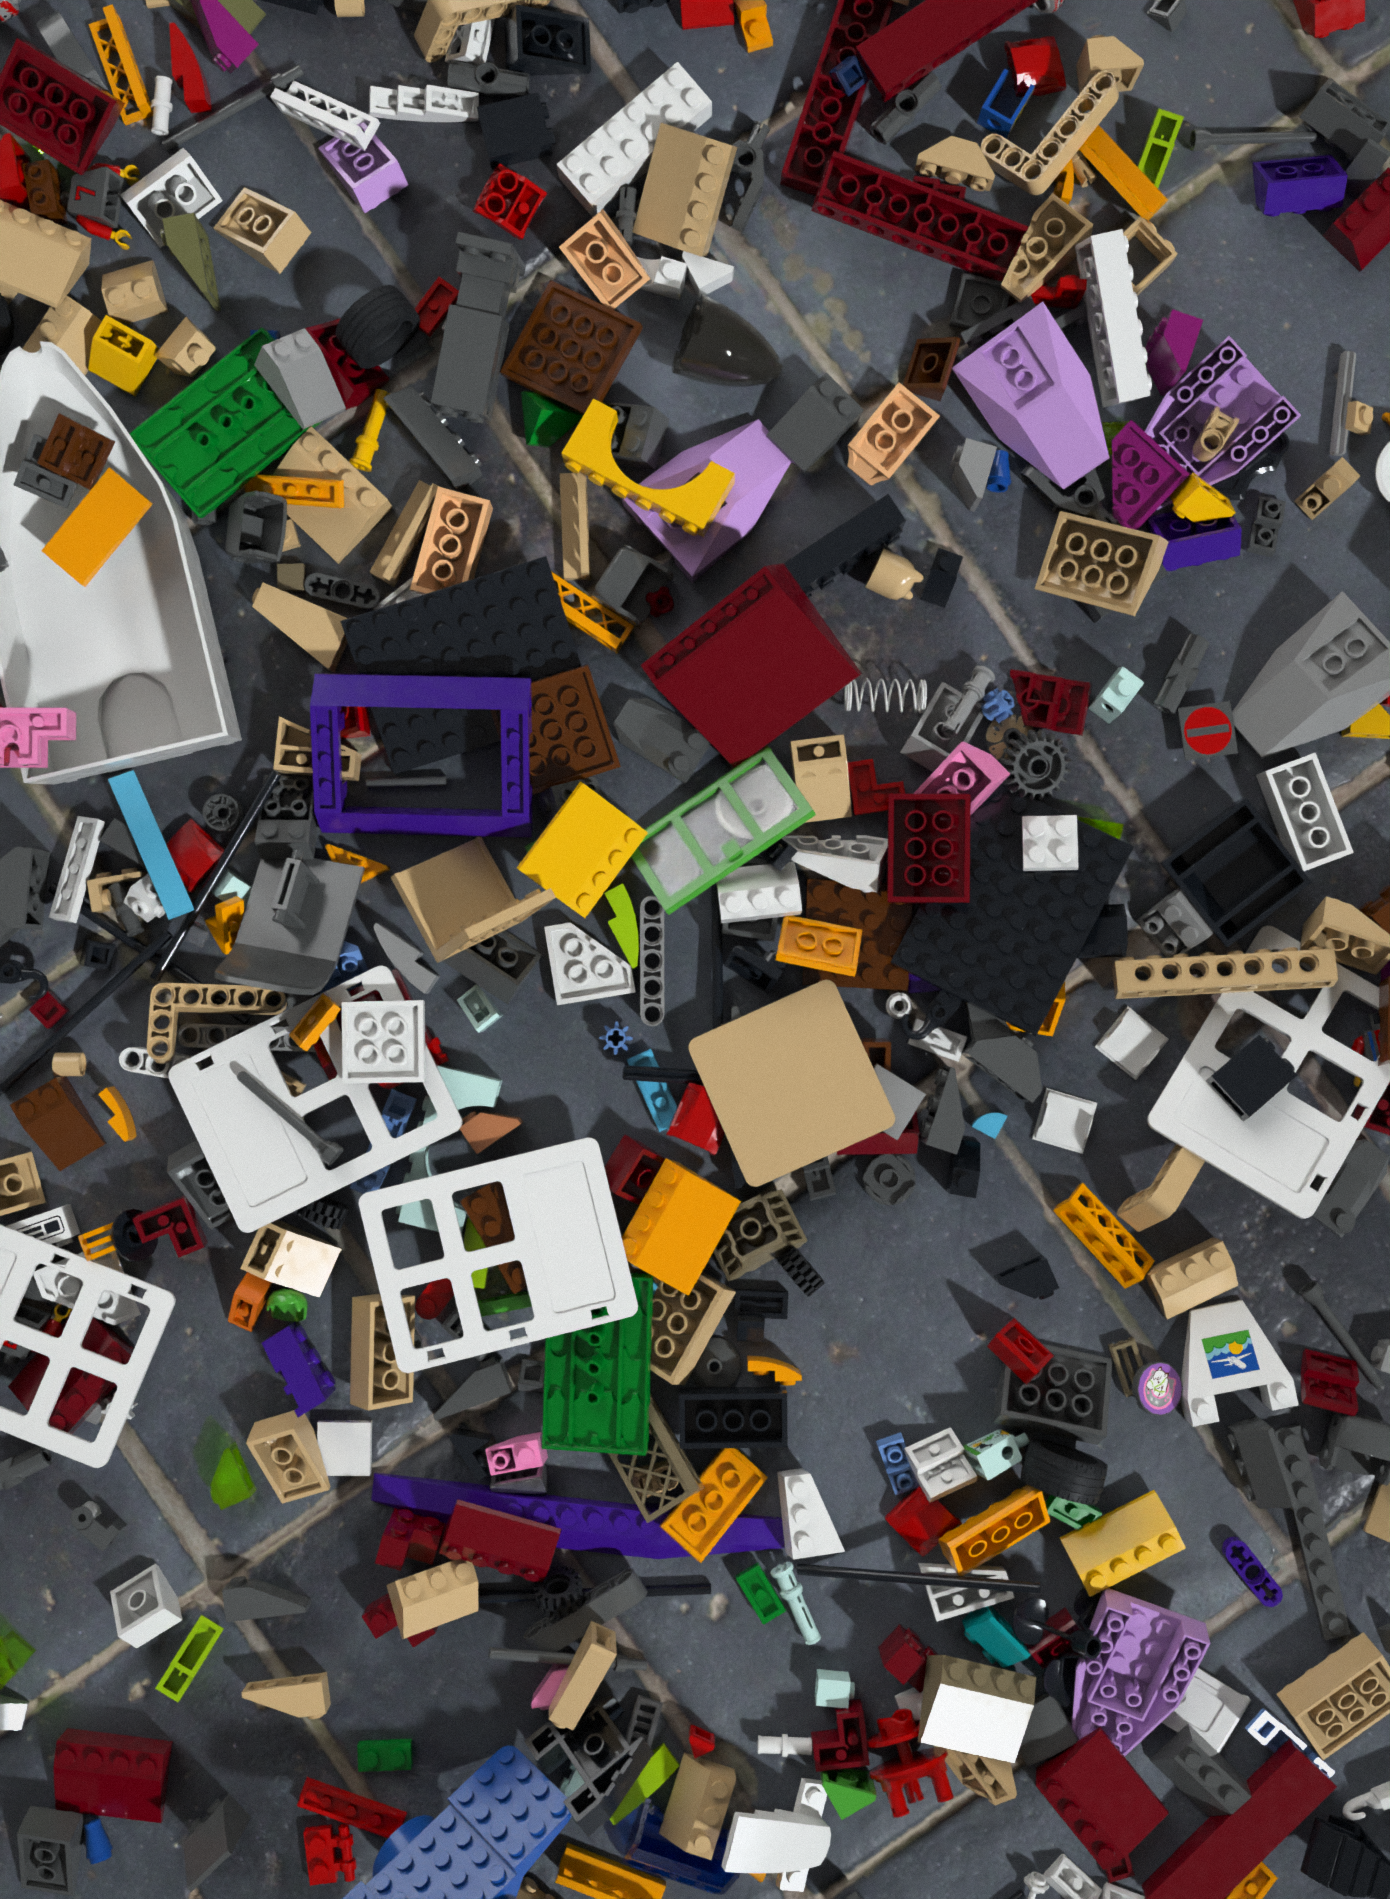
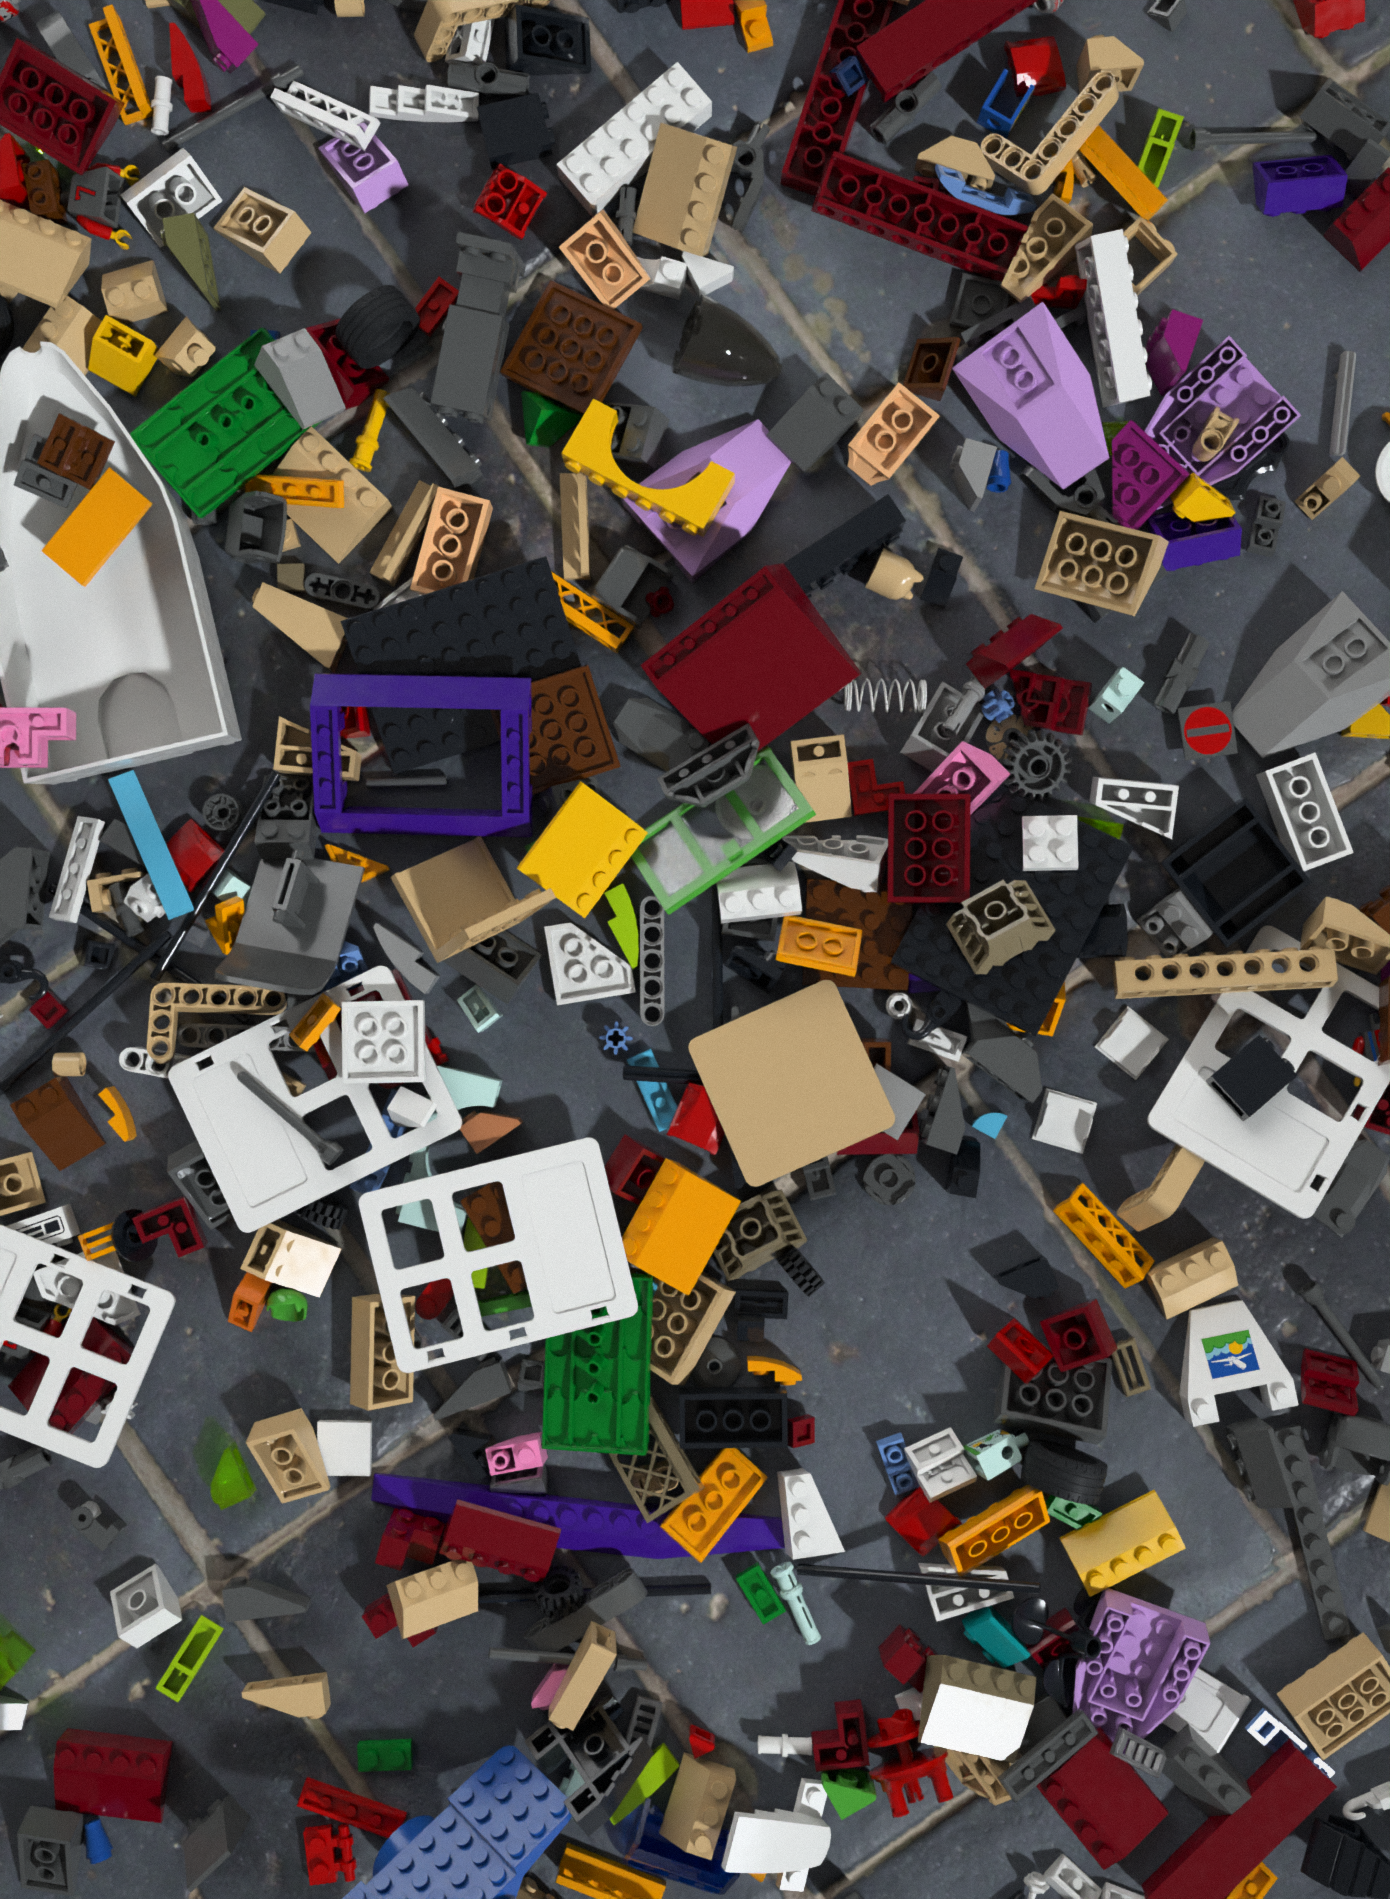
(299, 1367): dark purple wedge -> none
(410, 1109): none -> white slope
(713, 770): none -> dark grey wedge
(801, 1431): none -> dark red plate
(833, 1688): light aqua brick -> none
(999, 925): none -> dark tan slope
(1010, 648): none -> dark red slope
(1012, 203): none -> medium blue slope
(1047, 1755): none -> dark grey tile
(1079, 1335): none -> dark red slope
(1120, 1870): dark red tile -> none
(1140, 802): none -> white wedge
(1150, 1762): none -> flat silver slope
(1157, 1388): tile -> none
(1260, 1578): dark purple beam -> none
(1359, 418): tan plate -> none

